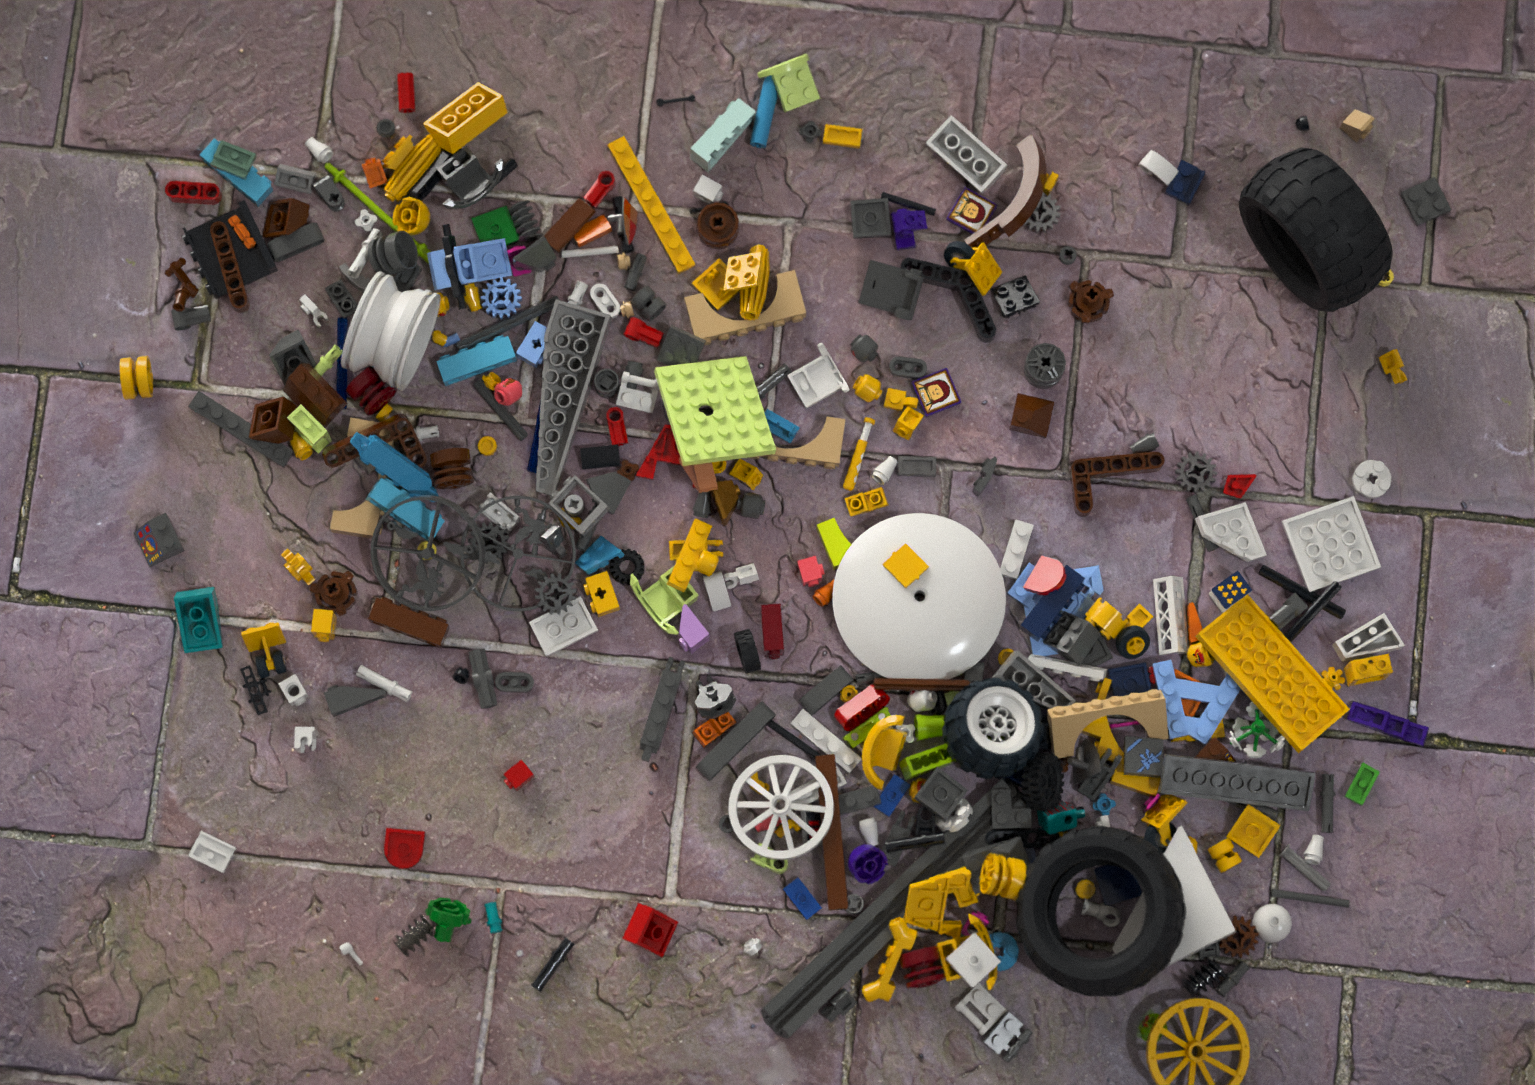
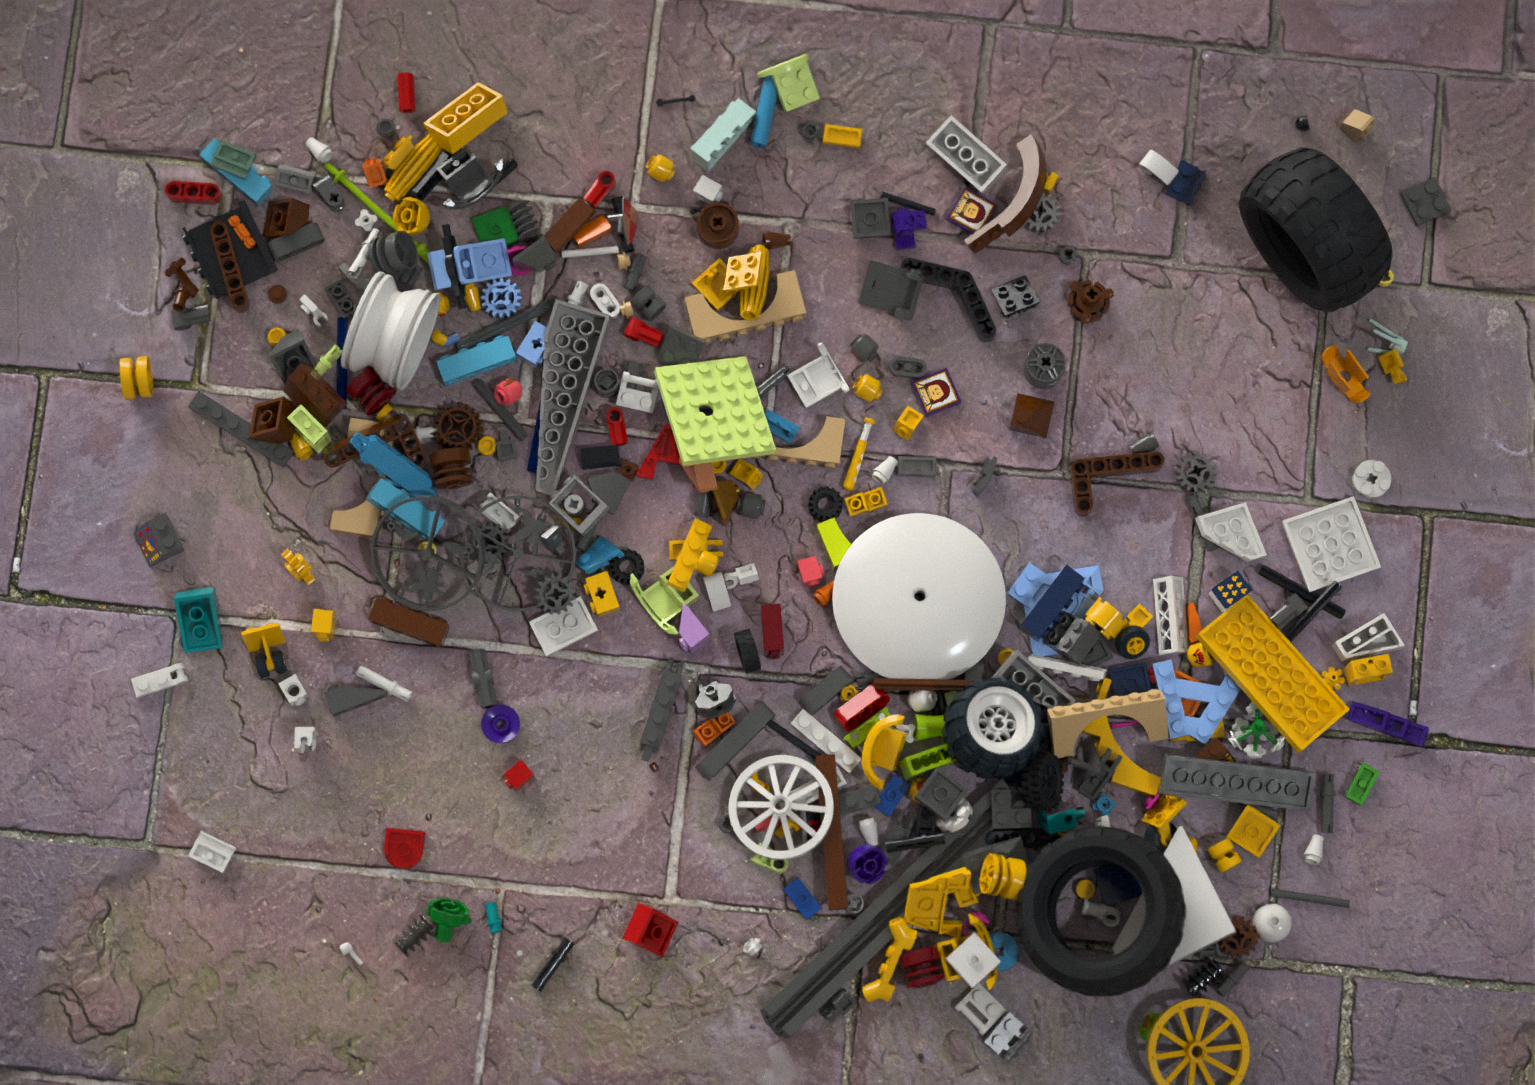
(159, 680): none -> white plate
(254, 683): black piece -> none
(275, 335): none -> yellow plate
(277, 294): none -> reddish brown plate
(326, 584): reddish brown piece -> none
(451, 432): none -> reddish brown gear
(461, 675): black hinge -> none
(491, 380): yellow plate -> none
(498, 714): none -> dark purple dish
(506, 448): none -> dark grey plate
(515, 680): dark grey plate -> none
(651, 205): yellow plate -> none
(660, 168): none -> yellow head
(775, 240): none -> reddish brown cone
(825, 493): none -> black tyre
(897, 400): yellow plate -> none
(905, 565): yellow piece -> none
(976, 261): yellow plate -> none
(1016, 549): white plate -> none
(1046, 576): tile -> none
(1143, 756): dark grey tile -> none
(1238, 484): red piece -> none
(1304, 868): light grey axle -> none
(1335, 364): none -> light orange piece
(1396, 341): none -> light aqua plant

